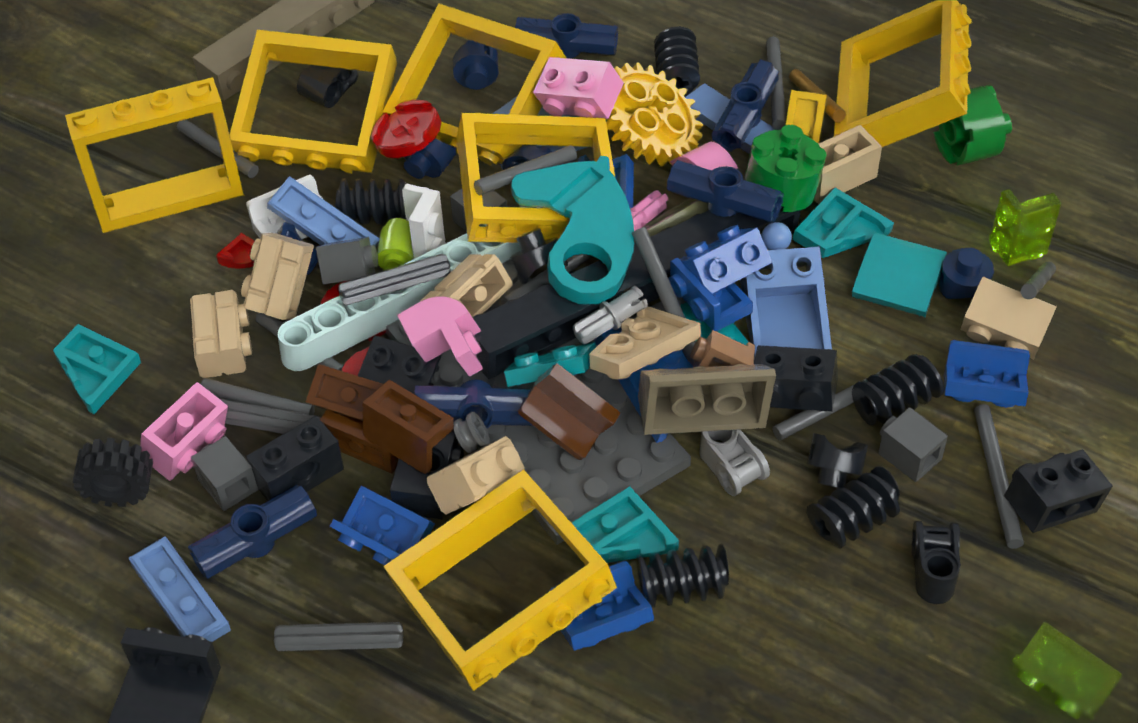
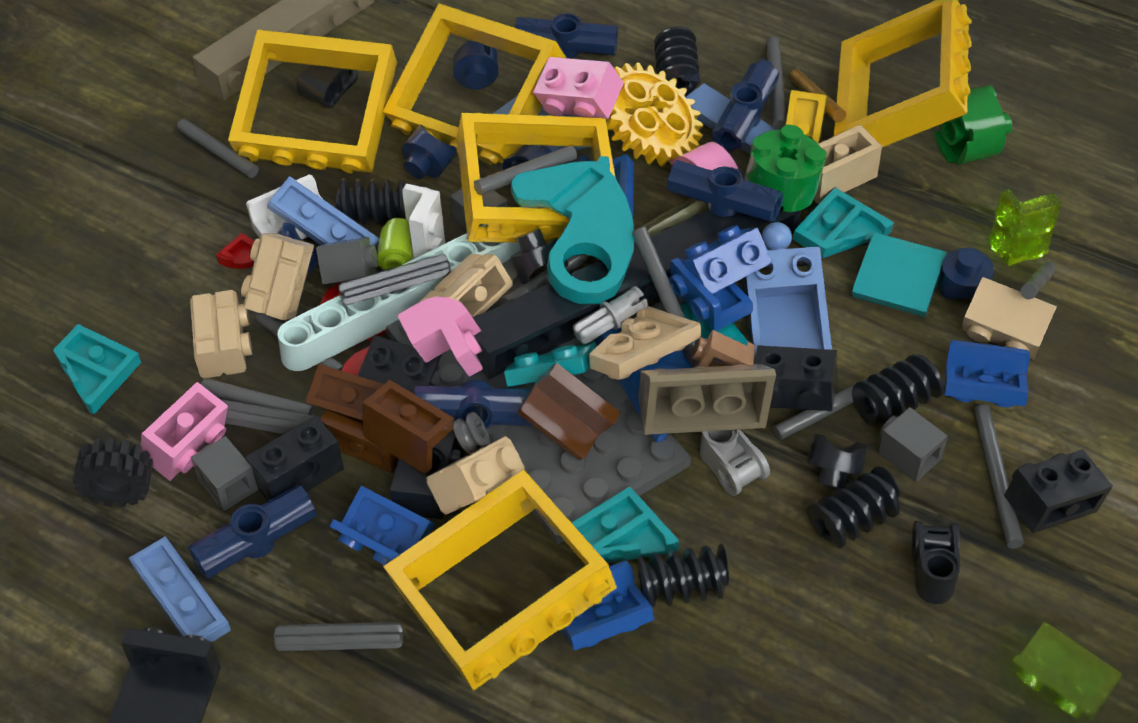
(167, 195): yellow window -> none
(407, 129): red tile -> none
(648, 209): bright pink axle -> none

